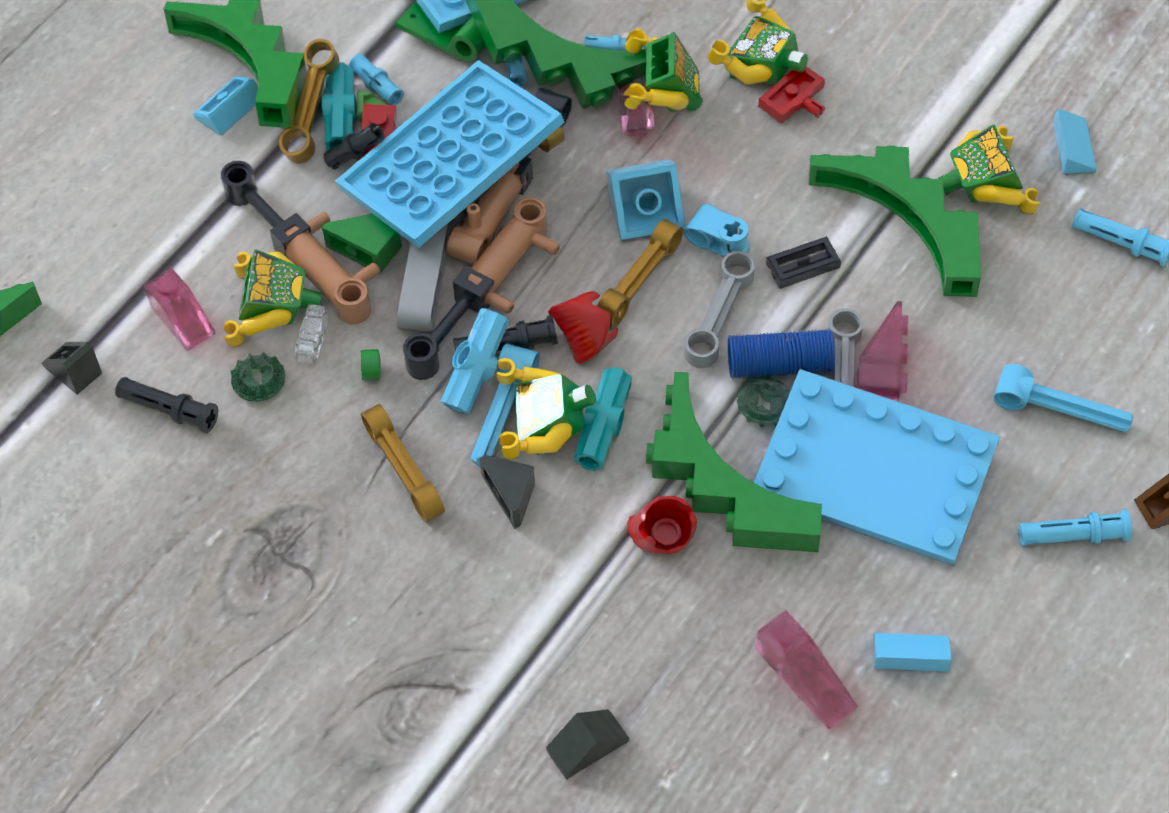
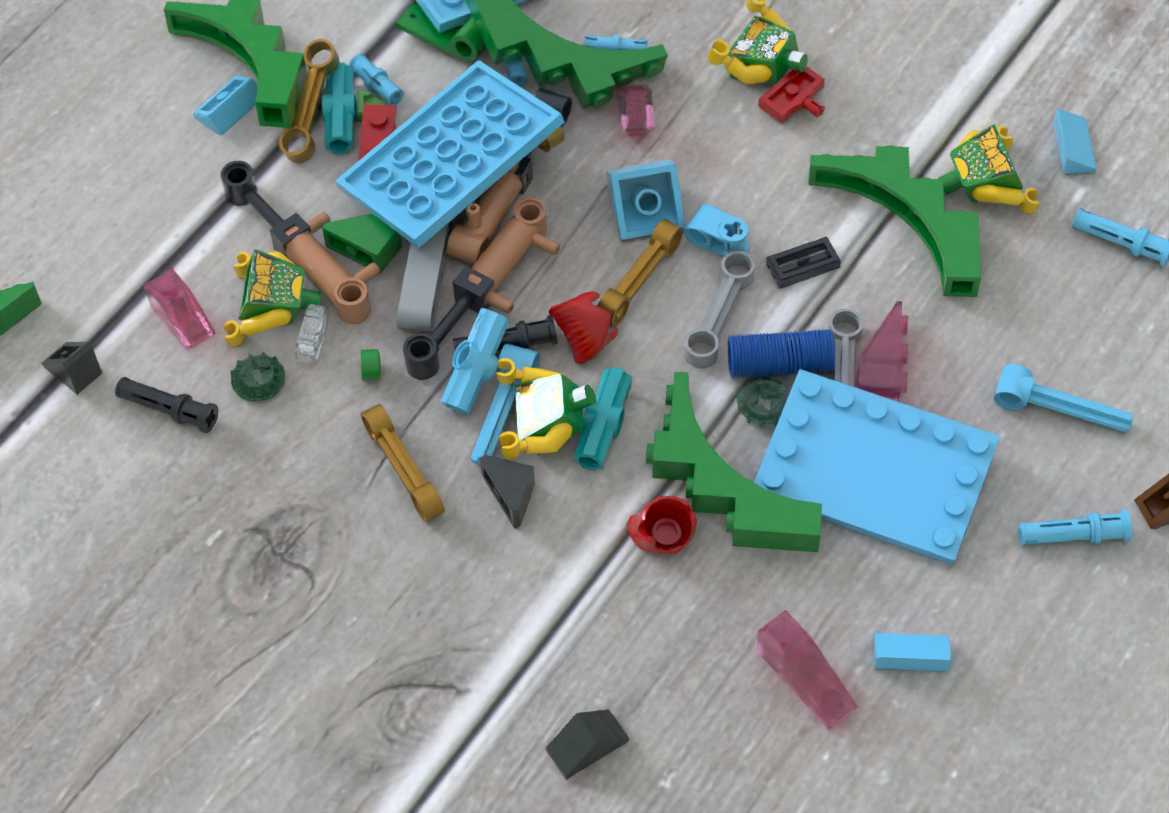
(353, 146): black pin -> none
(669, 73): torso -> none

